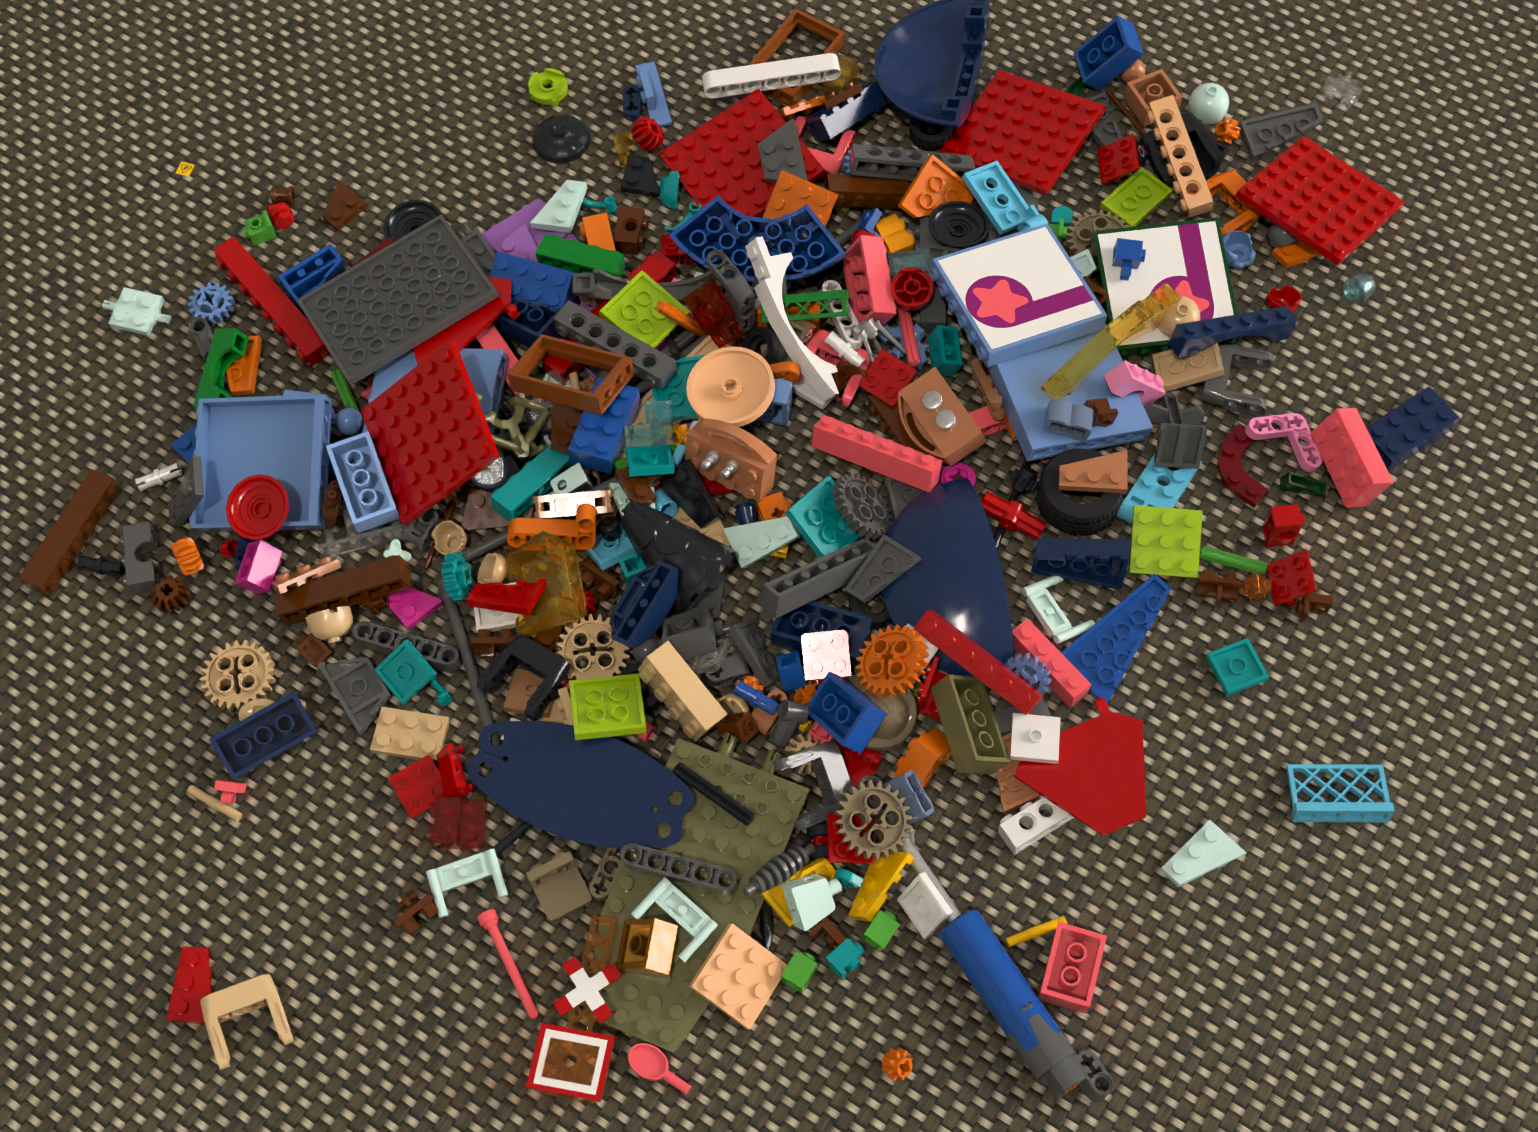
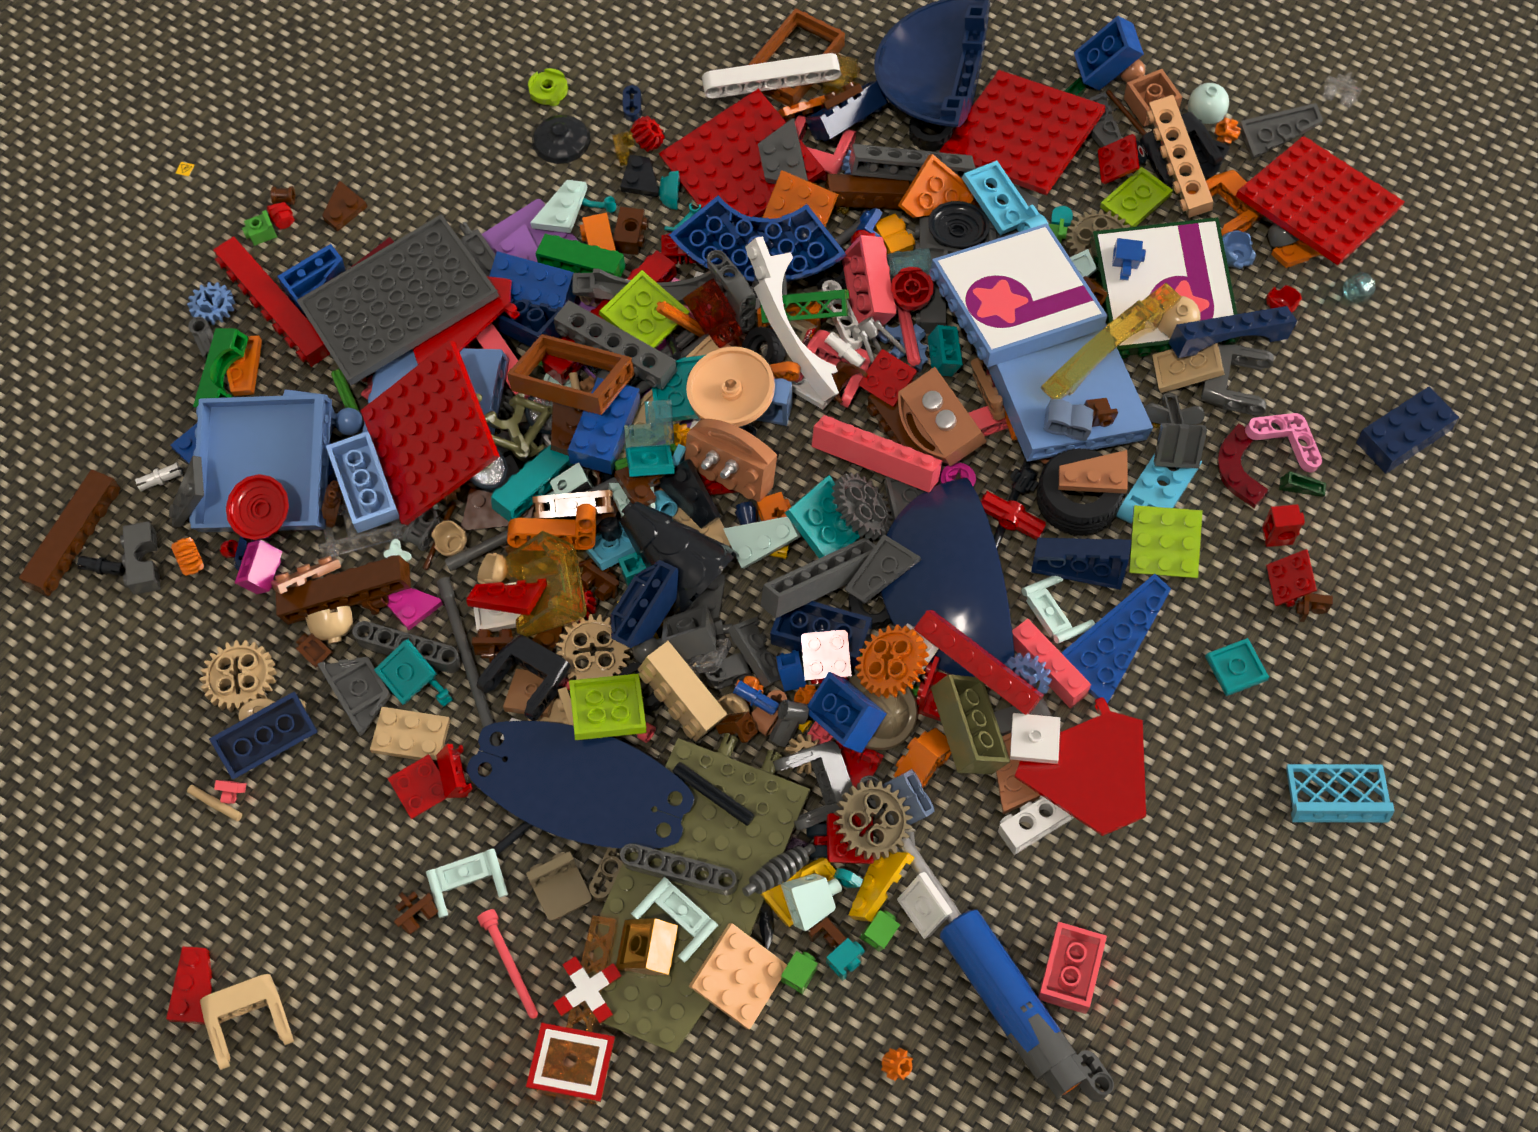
(136, 311): light aqua plate -> none
(170, 594): reddish brown gear -> none
(408, 217): black hat -> none
(456, 576): teal gear -> none
(457, 823): clear red plate -> none
(652, 93): medium blue bracket -> none
(653, 1065): coral piece -> none
(1034, 932): yellow piece -> none
(1129, 378): bright pink arch -> none
(1201, 854): light aqua wing -> none
(1218, 587): reddish brown hips -> none
(1233, 560): bright green axle -> none
(1256, 586): clear orange gear -> none
(1351, 457): coral brick -> none

